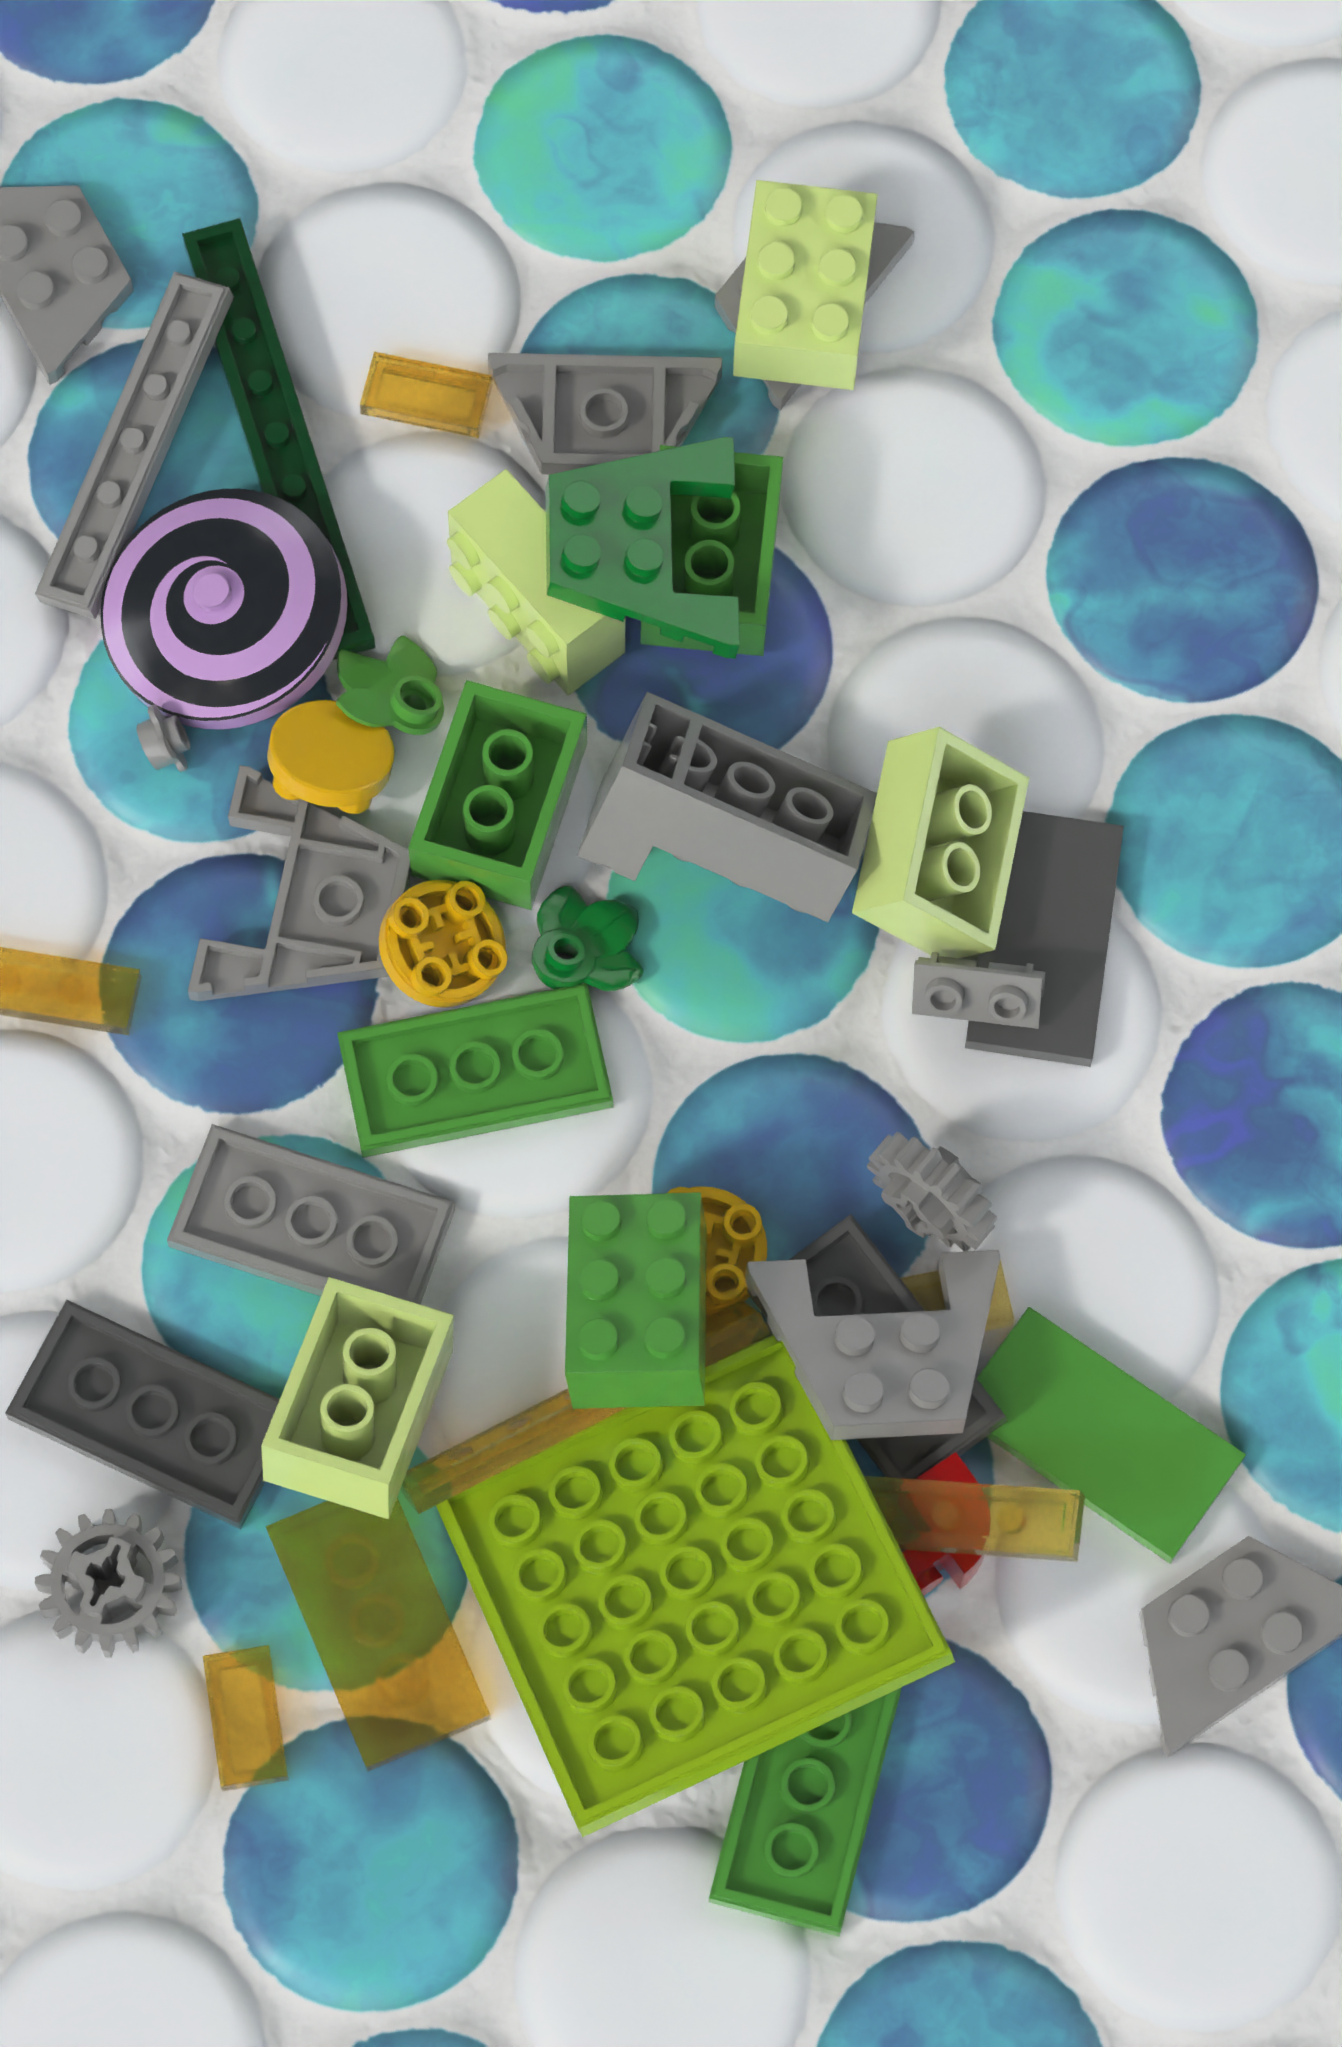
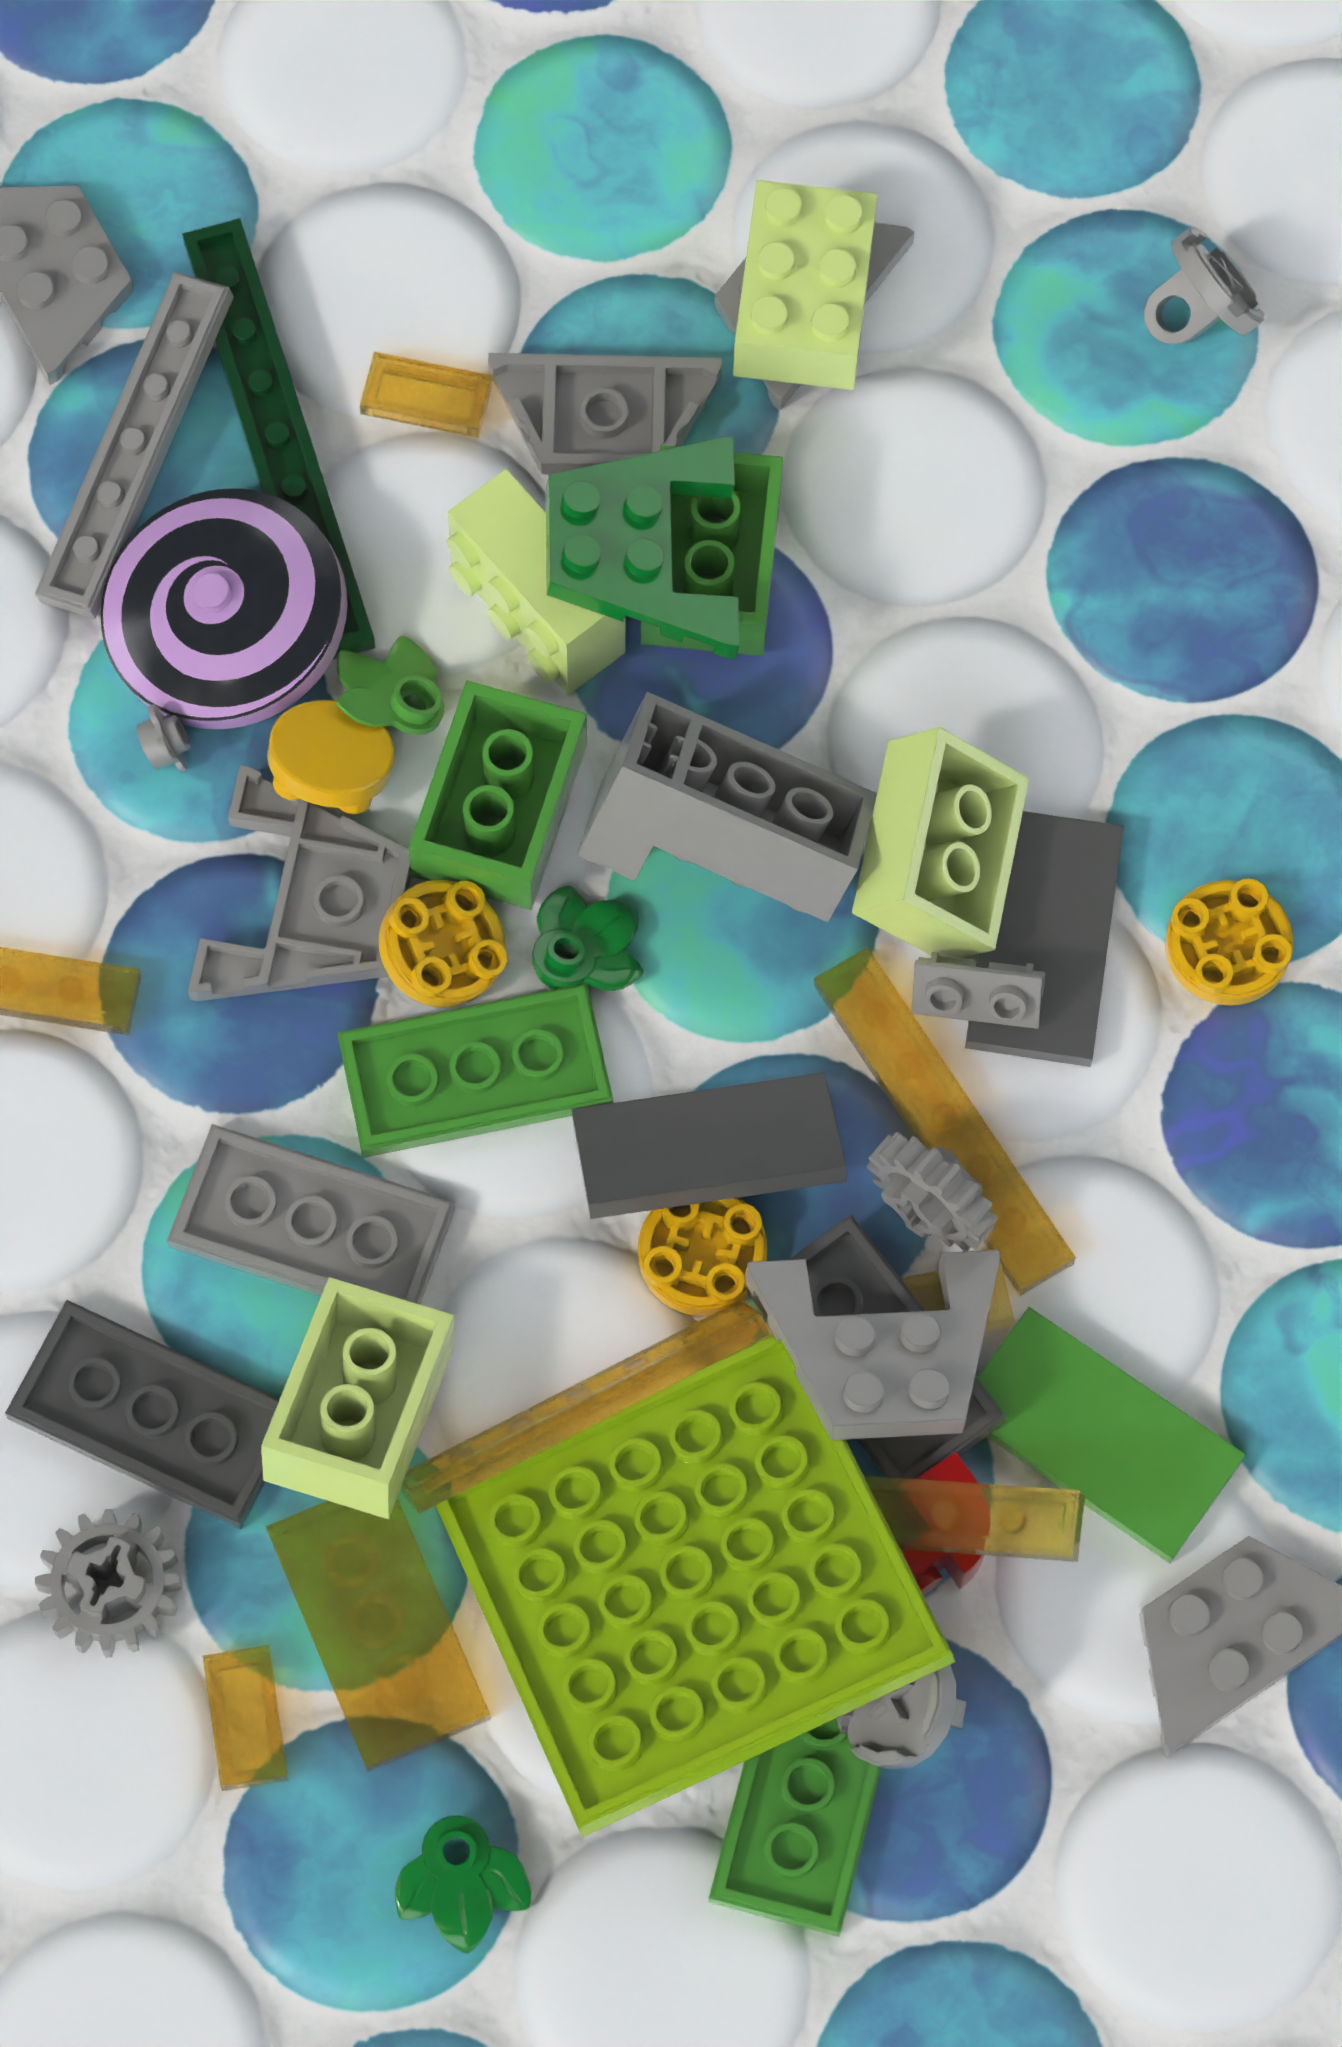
(462, 1892): none -> green plate
(636, 1301): bright green brick -> none
(708, 1145): none -> dark grey tile
(906, 1723): none -> light grey tile
(942, 1113): none -> clear yellow tile
(1209, 286): none -> light grey tile
(1229, 942): none -> yellow tile

